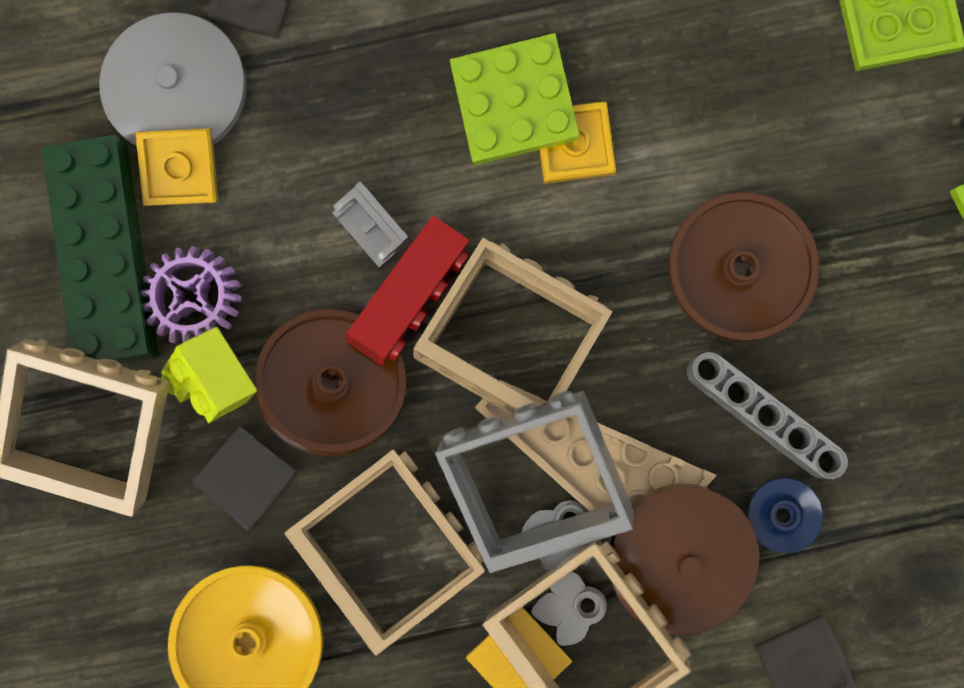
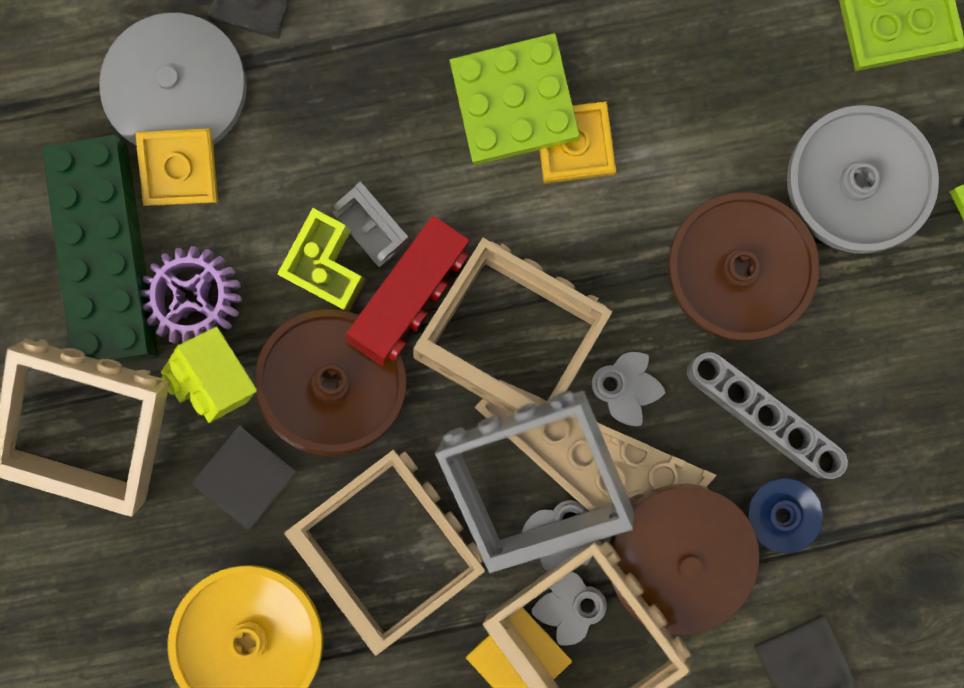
(313, 261): none -> neon yellow brick
(632, 389): none -> light grey plate
(863, 179): none -> light grey dish

